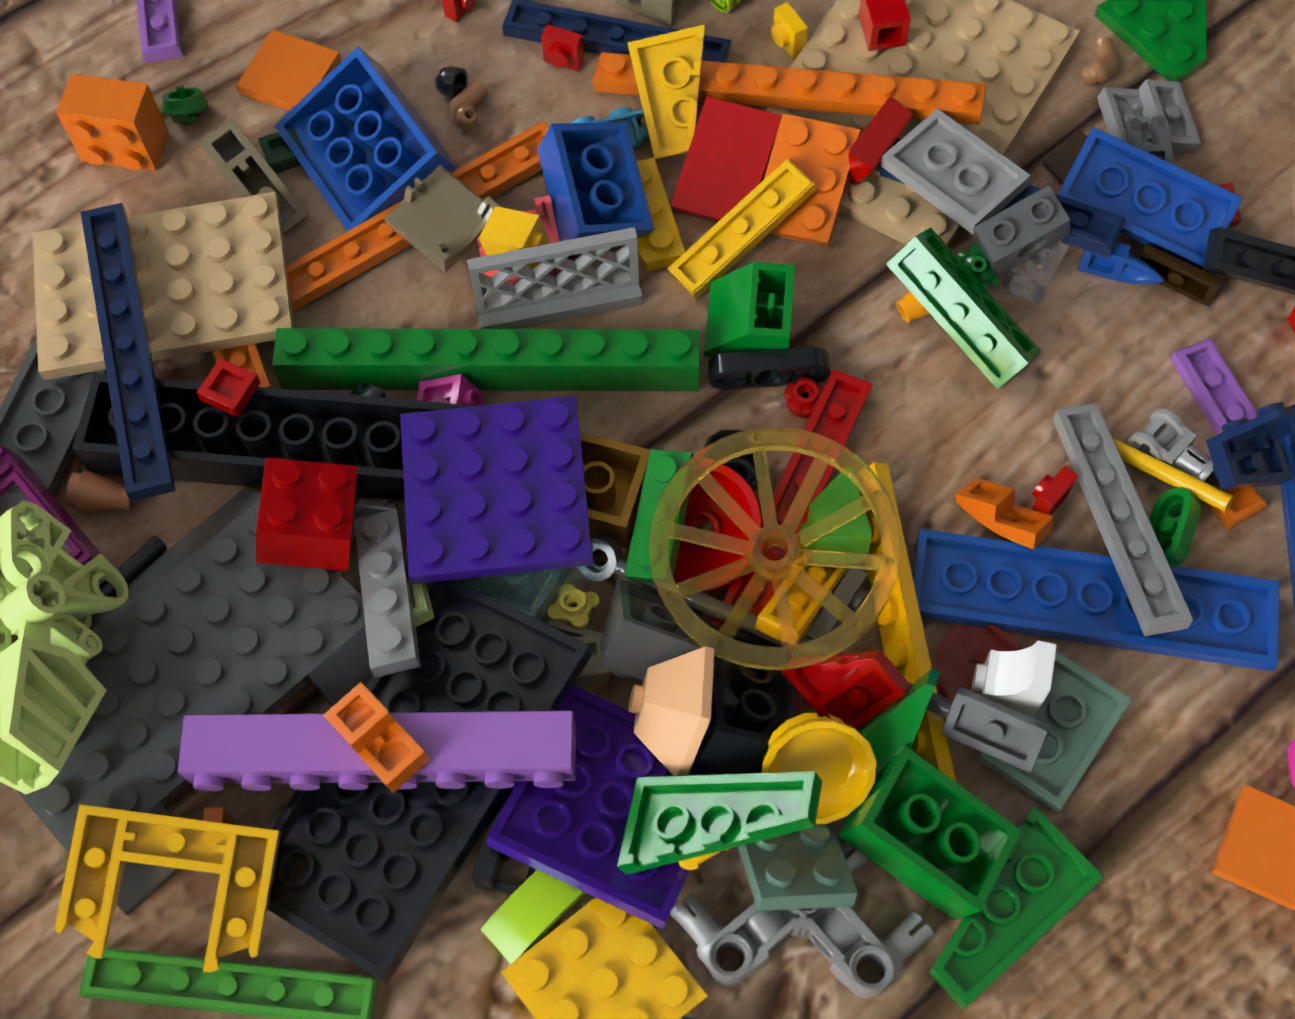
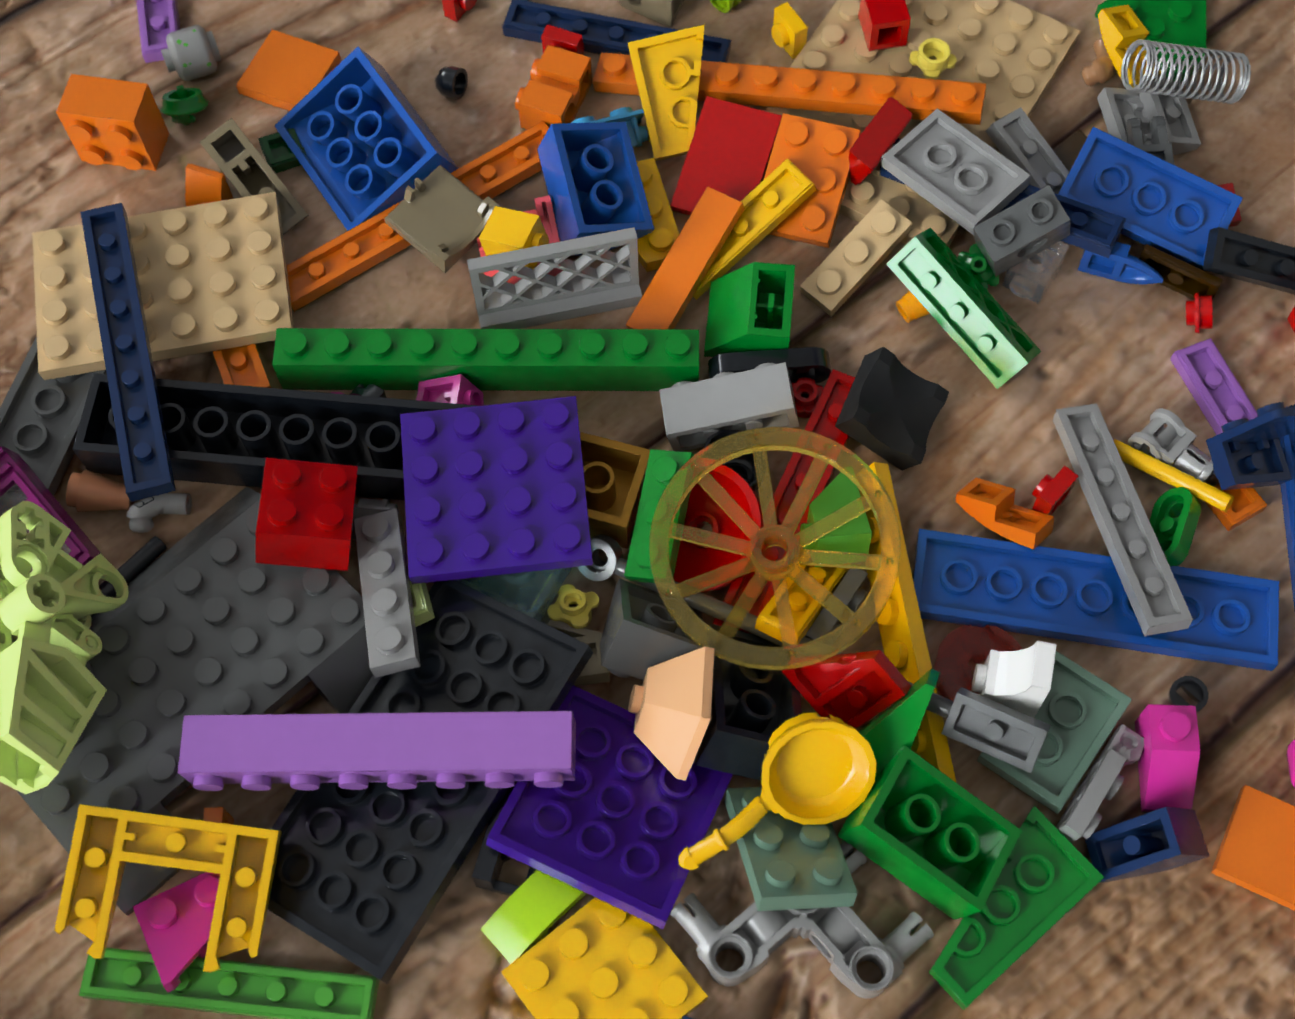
(168, 503): none -> light grey arm
(178, 925): none -> dark pink wing
(191, 53): none -> light grey head
(205, 186): none -> orange slope
(228, 387): red plate -> none
(377, 737): orange slope -> none
(464, 103): medium nougat arm -> none
(555, 88): none -> orange brick
(687, 262): none -> orange tile
(711, 813): wing -> none
(728, 402): none -> light grey brick
(856, 257): none -> tan plate
(891, 409): none -> black brick
(933, 57): none -> light yellow plate
(1027, 148): none -> light grey plate
(1100, 782): none -> light grey hinge
(1119, 30): none -> yellow slope
(1147, 844): none -> dark blue slope
(1152, 55): none -> light grey piece
(1168, 757): none -> dark pink slope
(1193, 688): none -> black hinge
(1199, 312): none -> red plate

